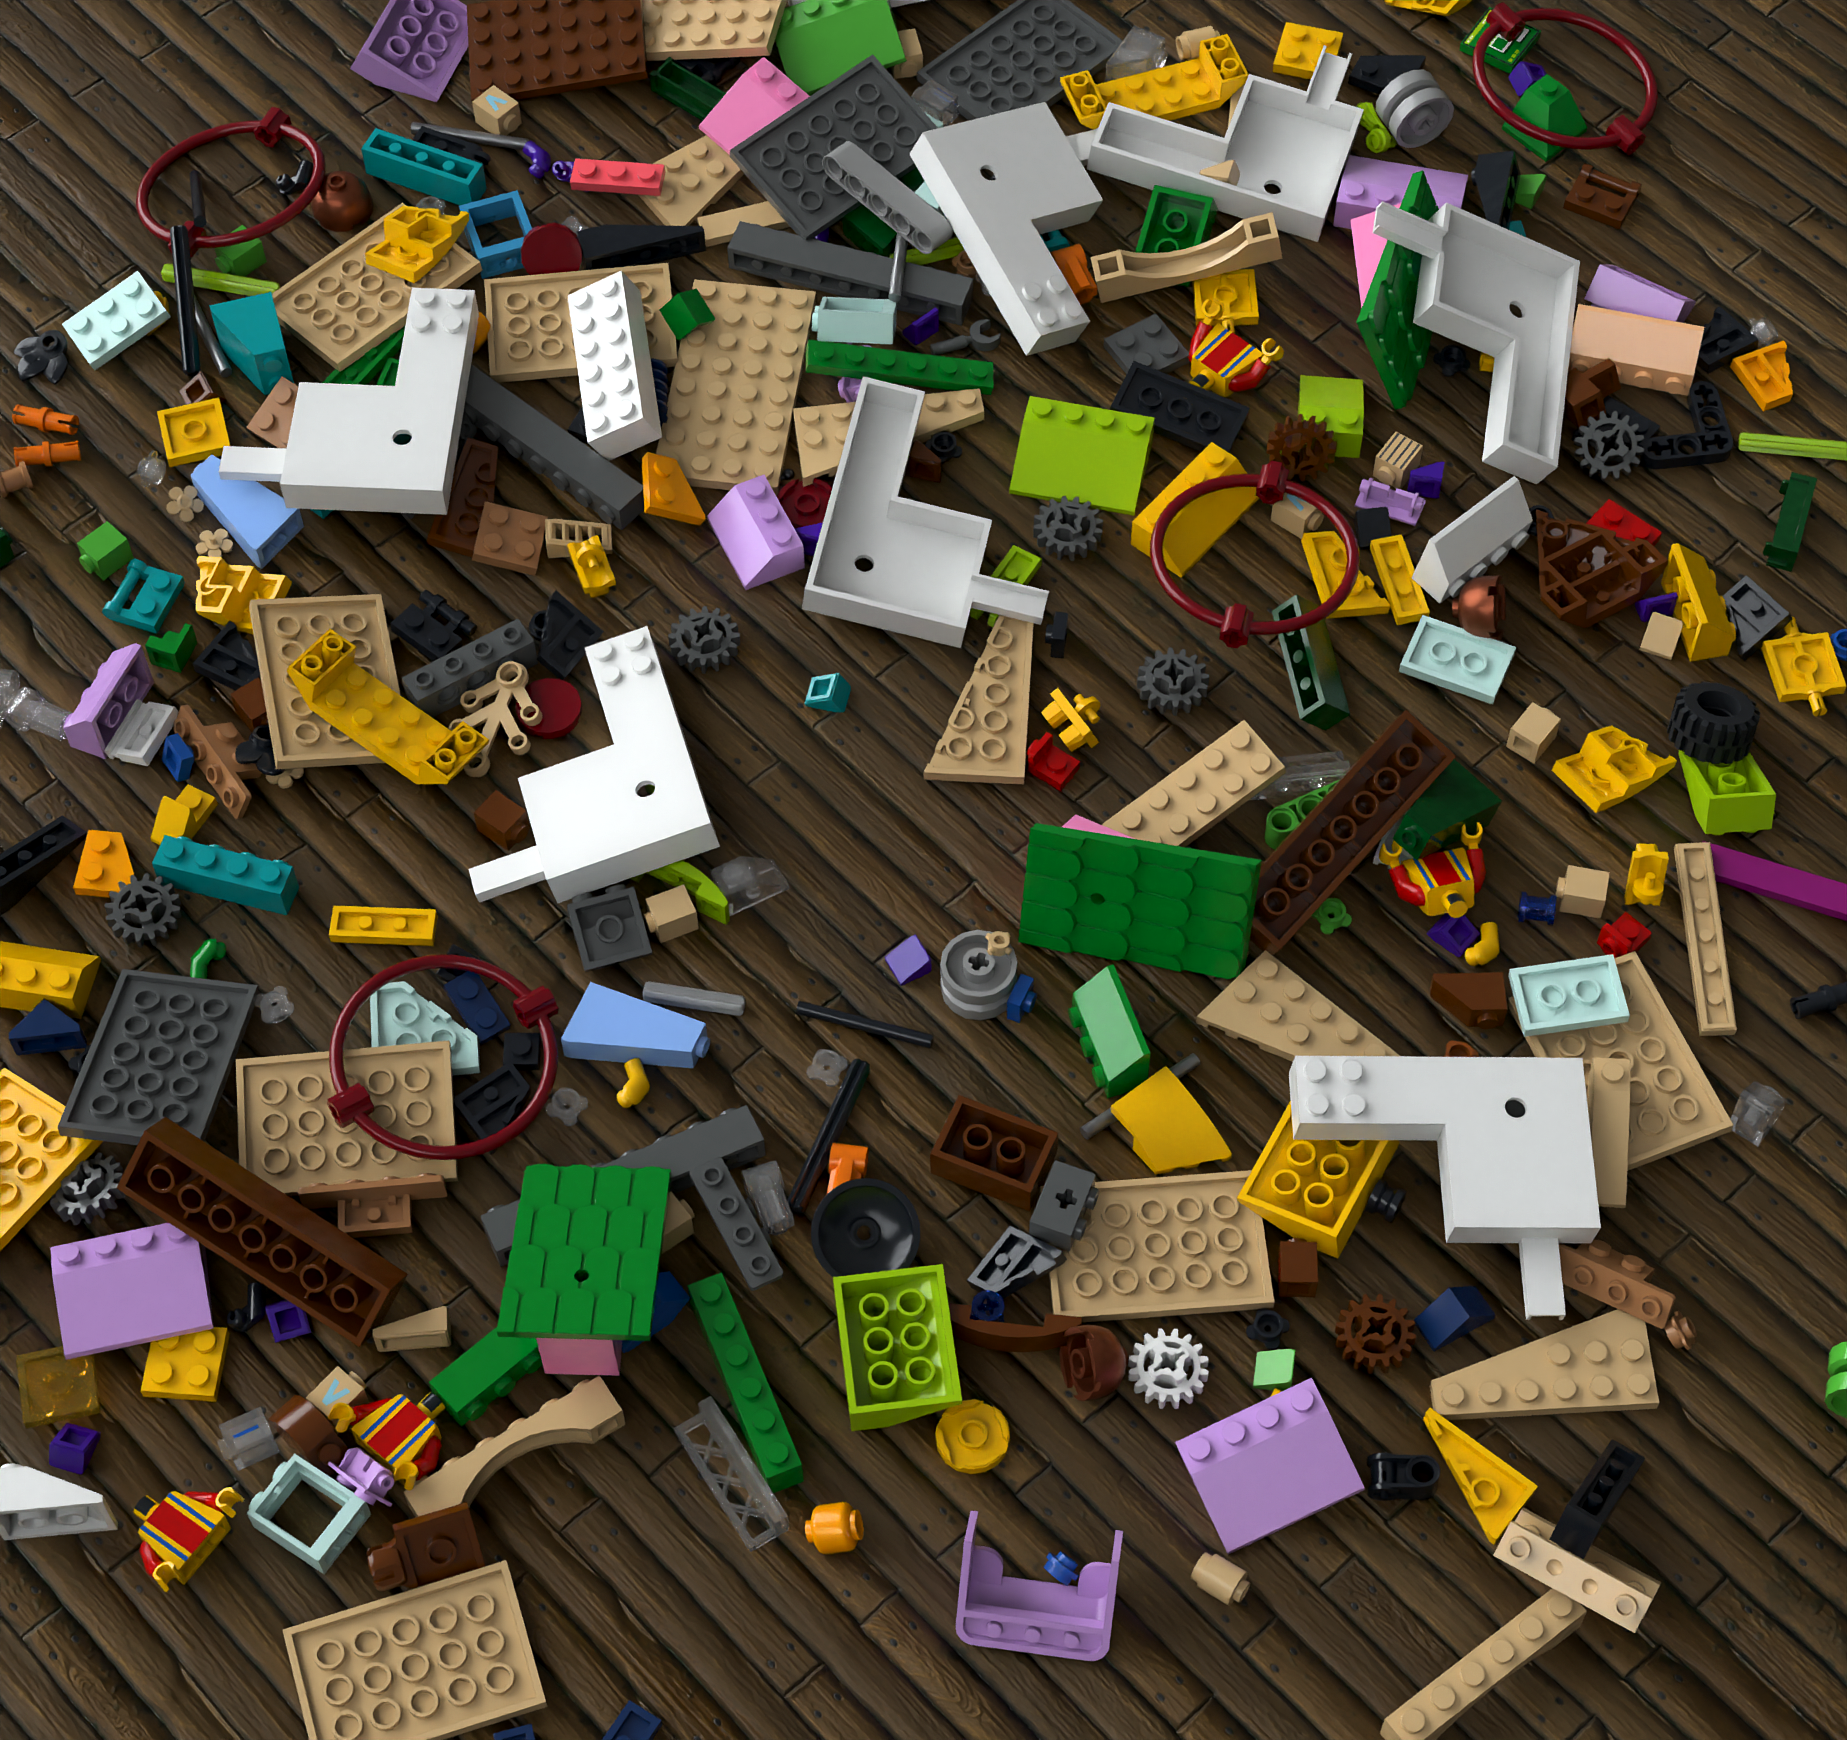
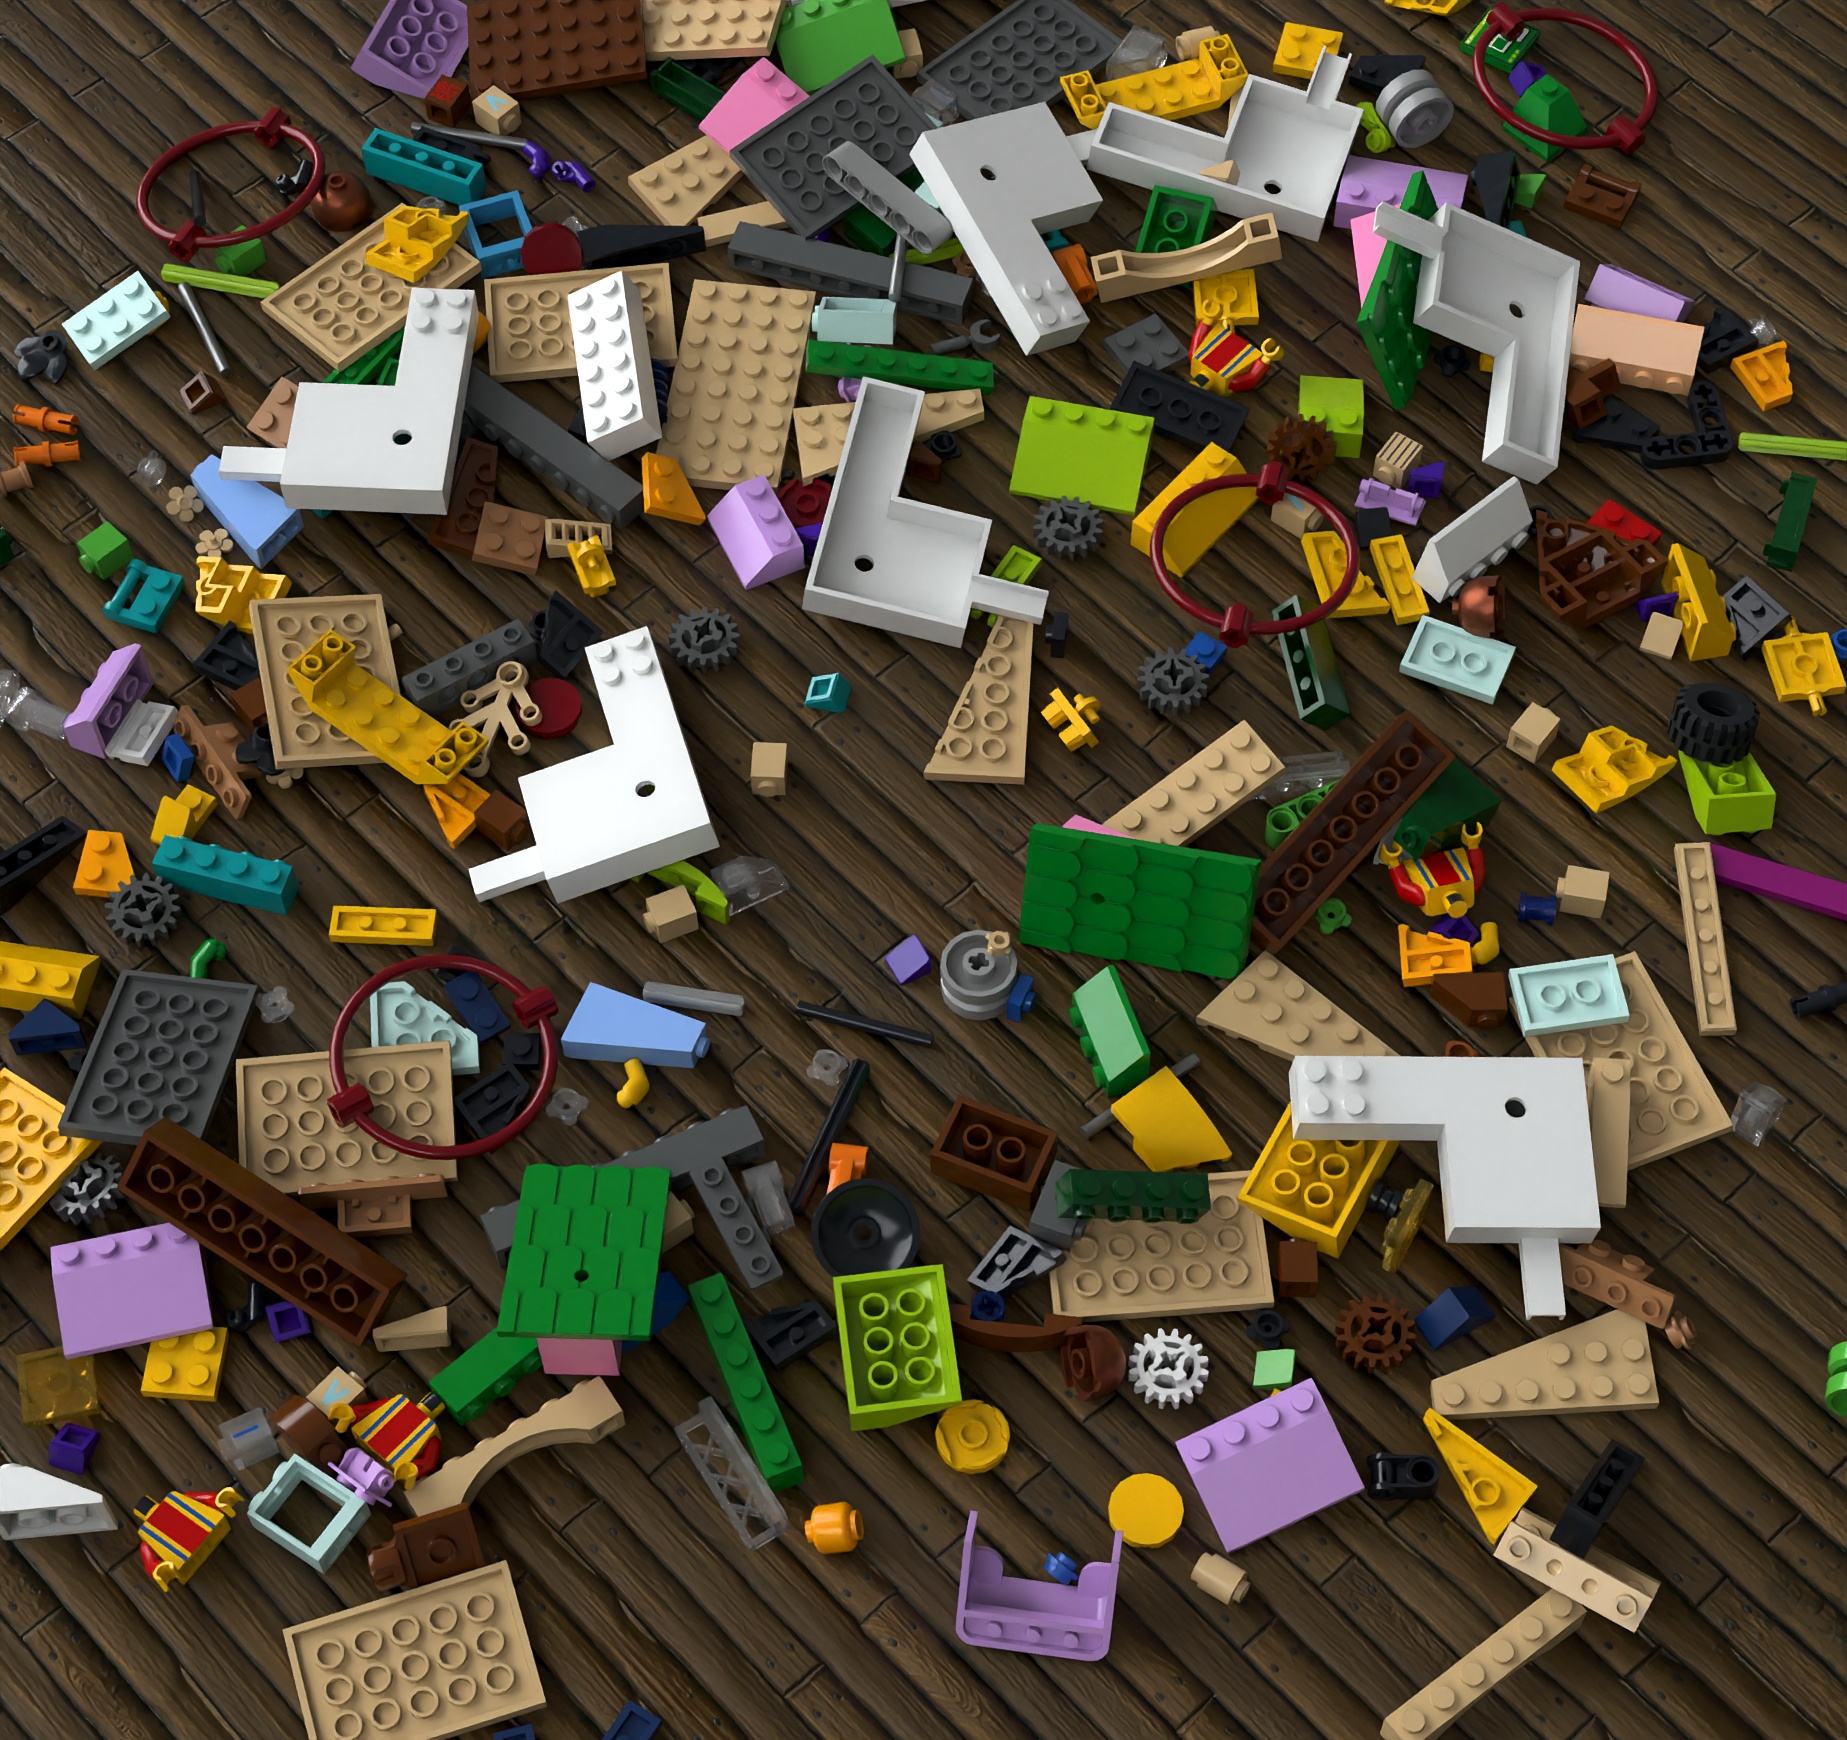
(173, 649): green panel -> none
(185, 300): black axle -> none
(193, 431): yellow plate -> none
(253, 339): teal slope -> none
(427, 634): black plate -> none
(447, 101): none -> reddish brown brick
(455, 806): none -> light orange wing
(608, 928): dark grey plate -> none
(617, 177): coral plate -> none
(686, 313): green panel -> none
(769, 769): none -> tan brick
(790, 1332): none -> black wing
(923, 327): dark purple slope -> none
(1051, 763): red bracket -> none
(1132, 1196): none -> dark green brick
(1146, 1510): none -> yellow tile
(1208, 651): none -> blue plate
(1404, 1228): none -> clear yellow plate
(1431, 955): none -> light orange wing
(1619, 452): dark grey gear -> none
(1623, 936): red bracket -> none
(1646, 875): yellow hips -> none

